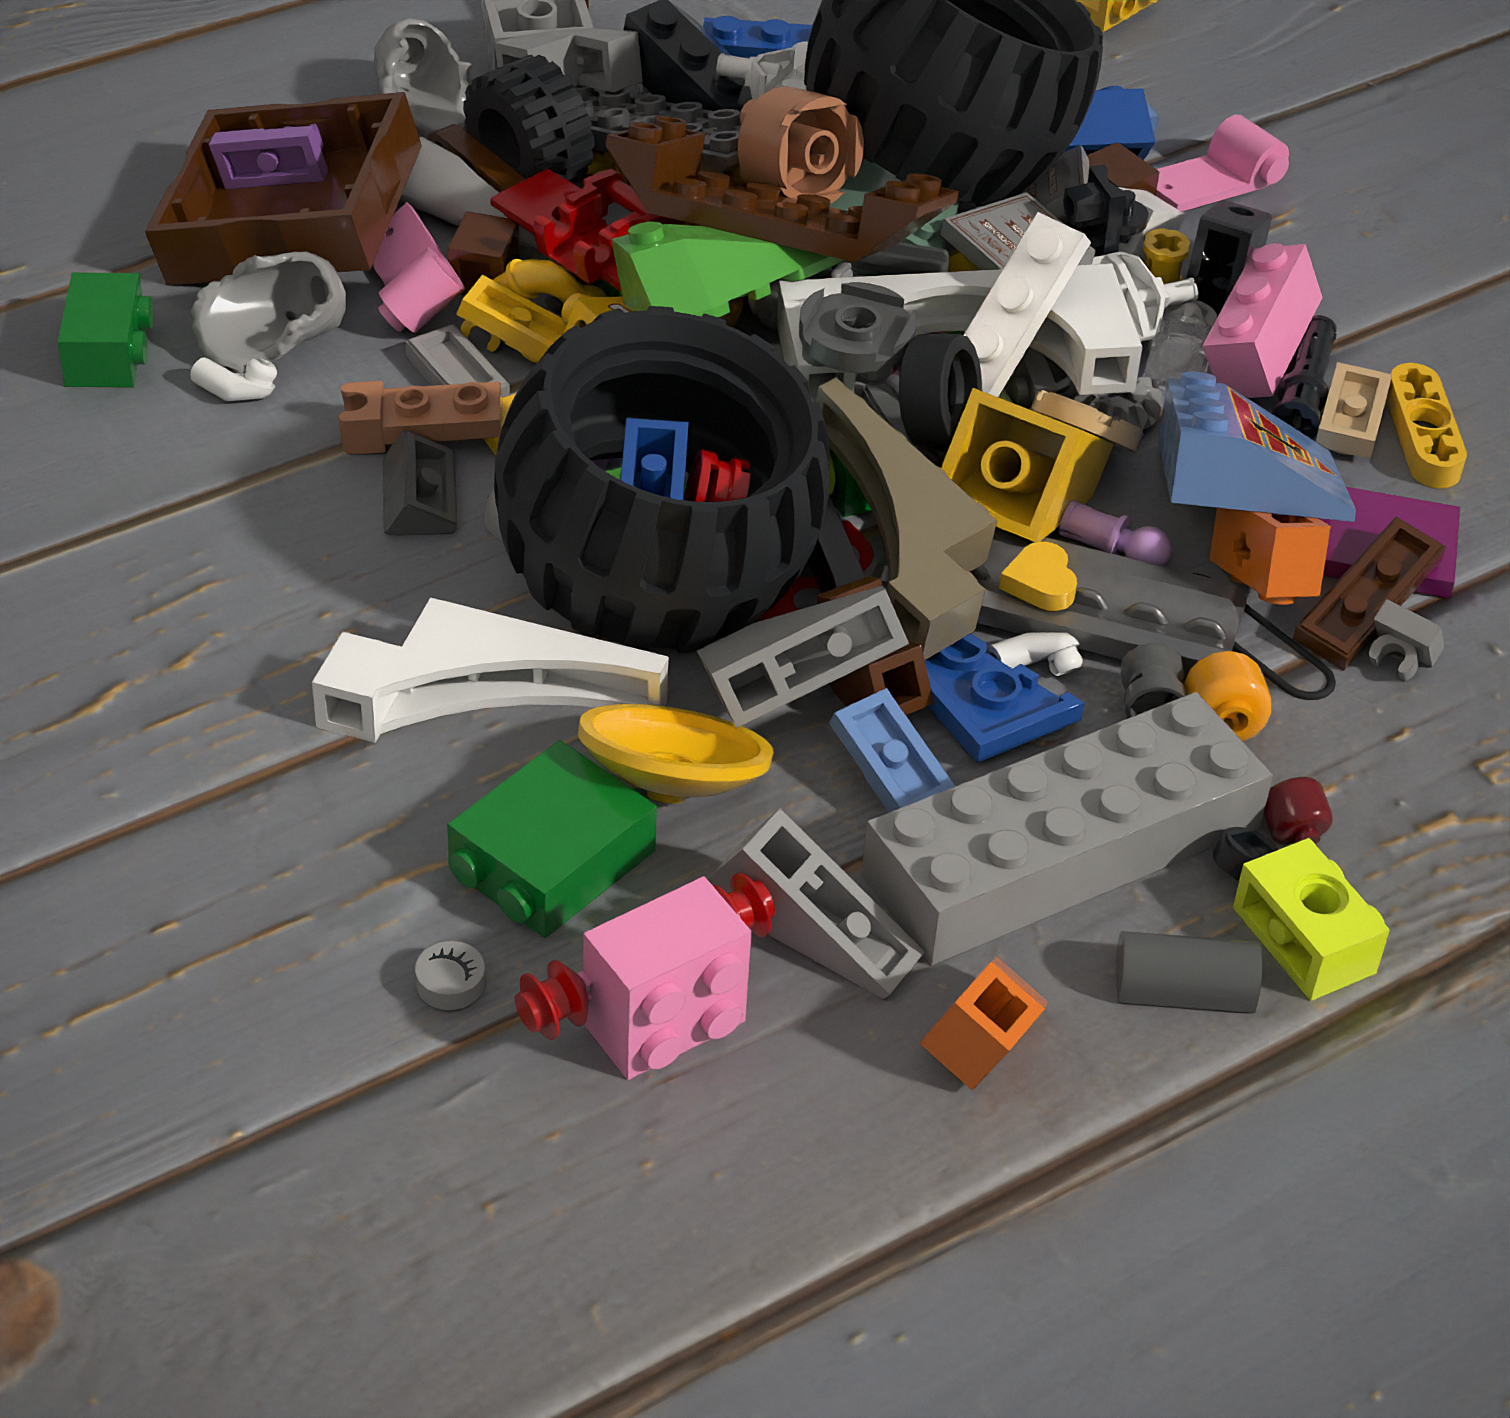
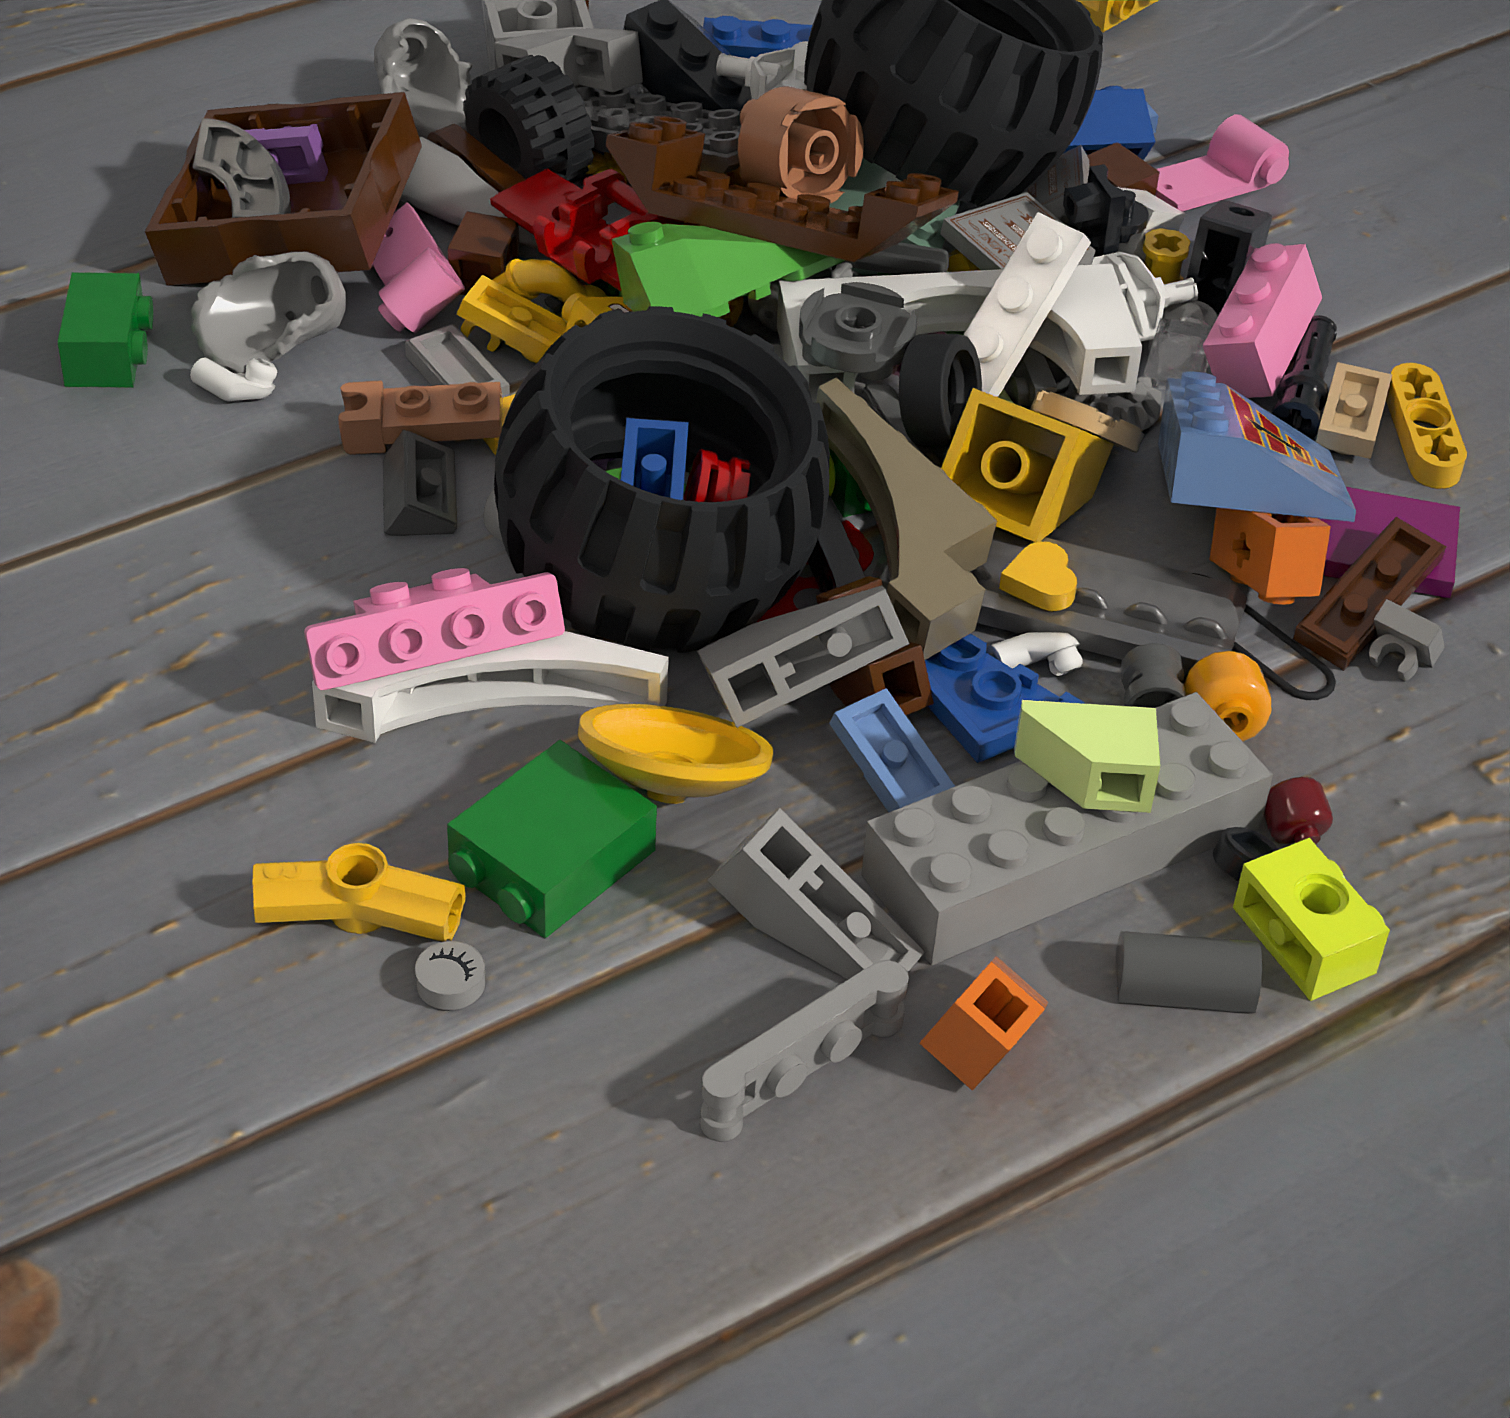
(243, 167): none -> dark grey tile
(358, 894): none -> yellow piece
(432, 625): none -> bright pink bracket
(657, 975): bright pink brick -> none
(800, 1045): none -> light grey plate
(1092, 752): none -> yellowish green slope
(1114, 534): lavender pin -> none

